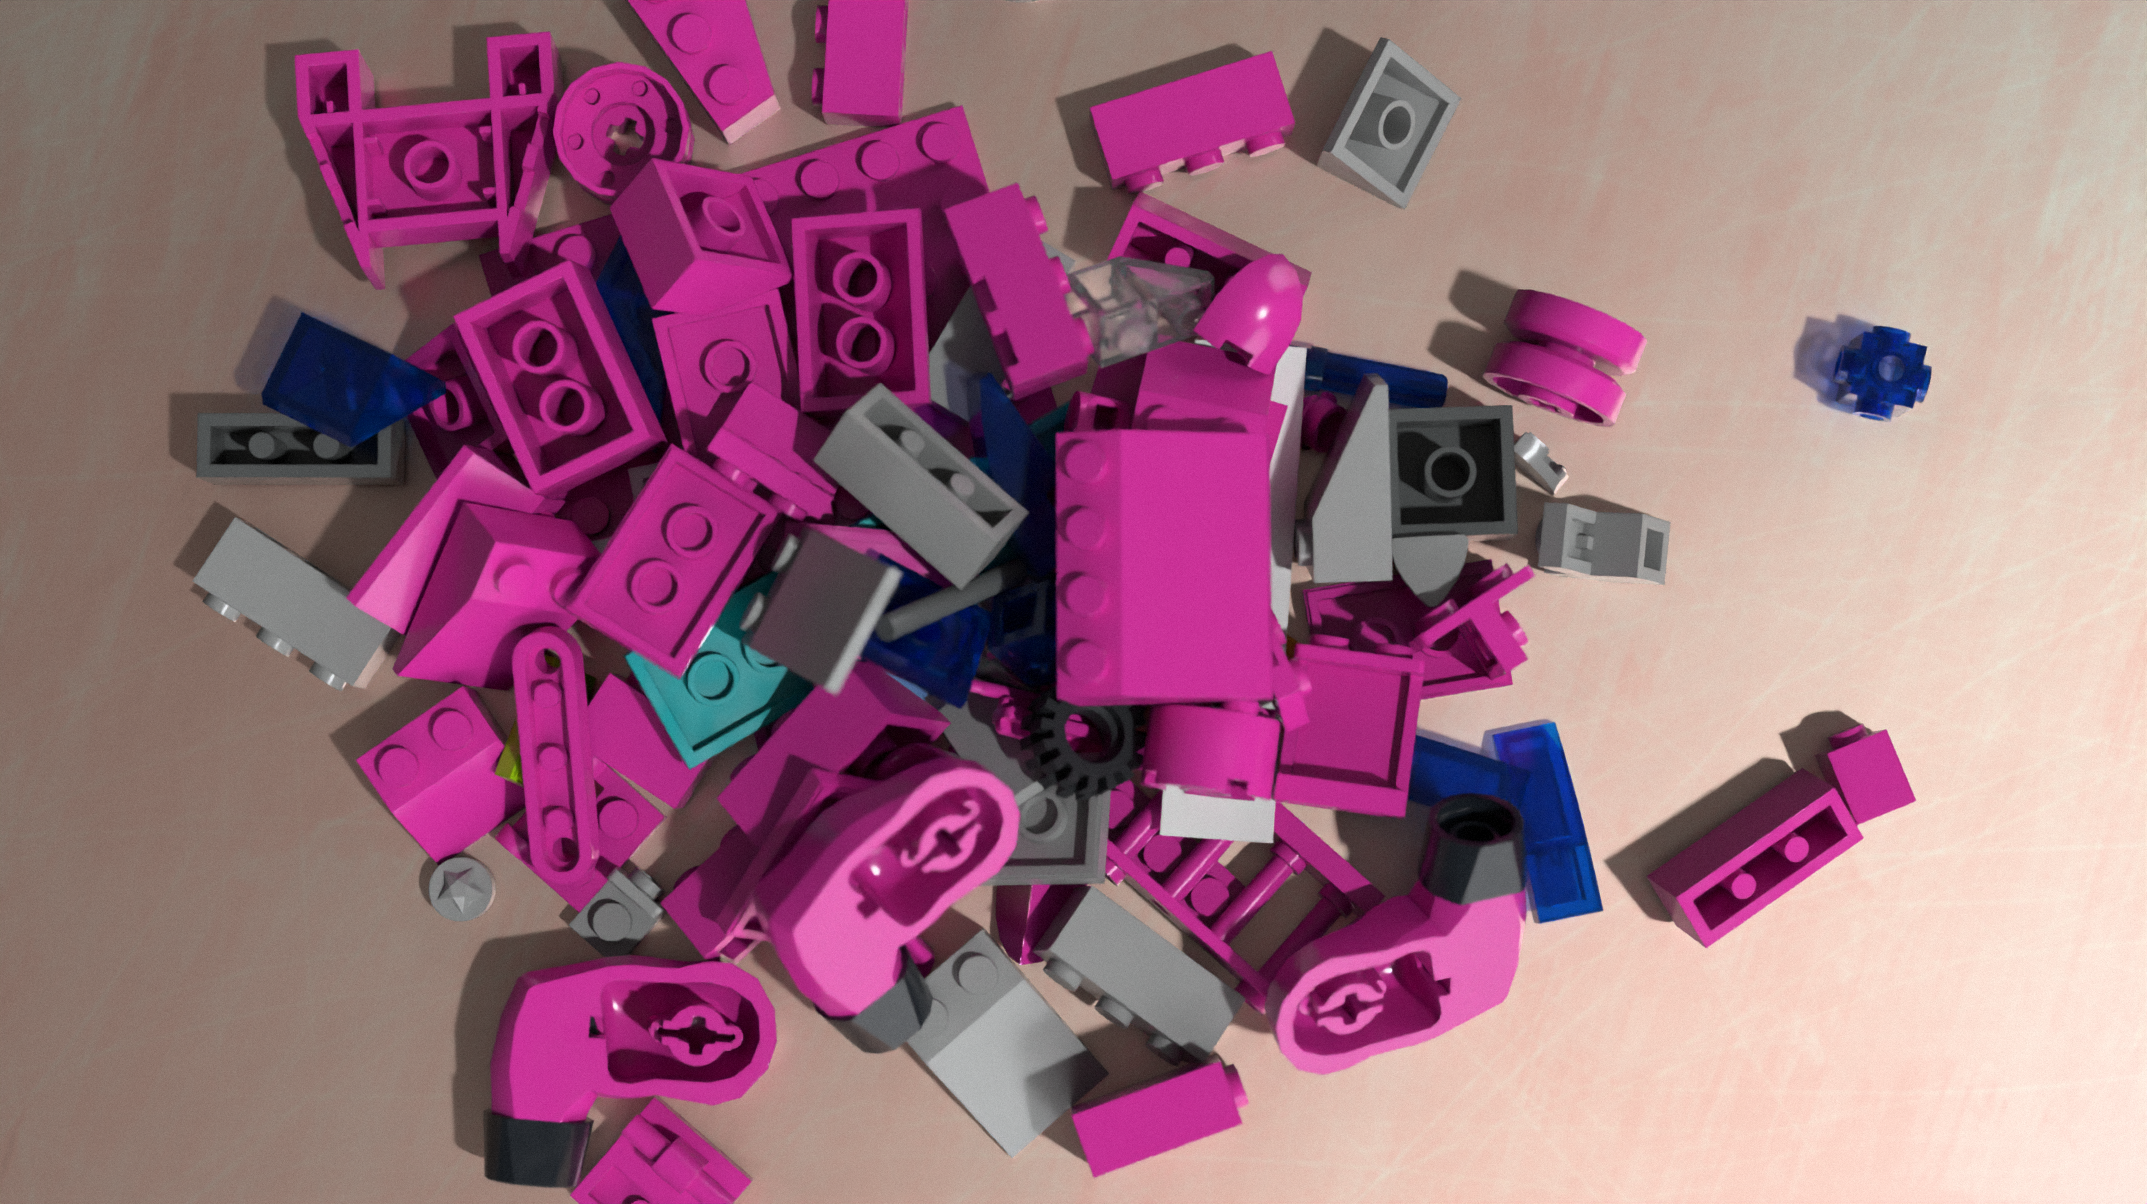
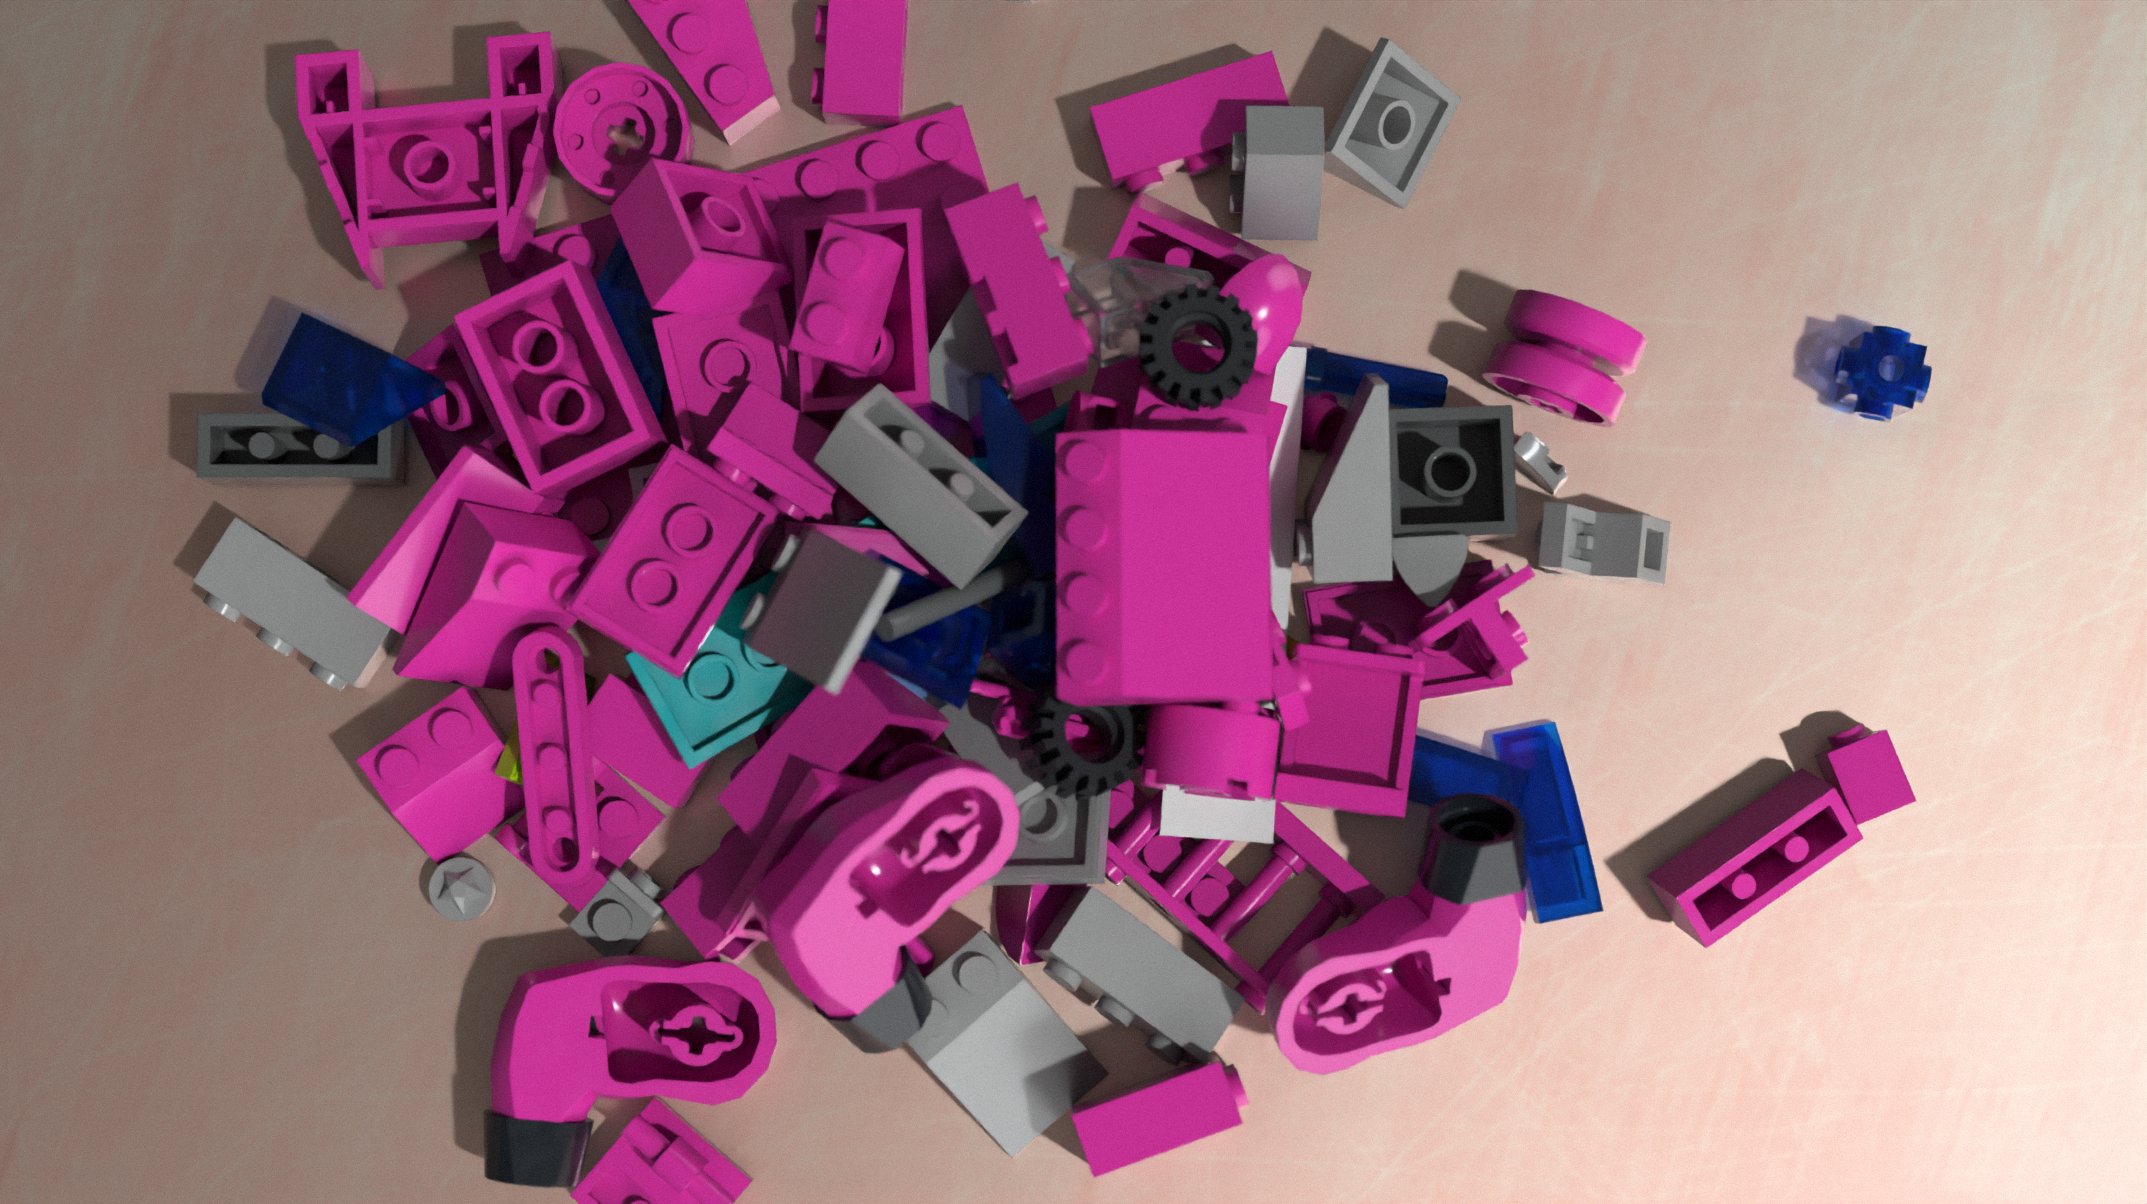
(847, 297): none -> dark pink brick
(1206, 309): none -> black tyre
(1281, 172): none -> light grey brick

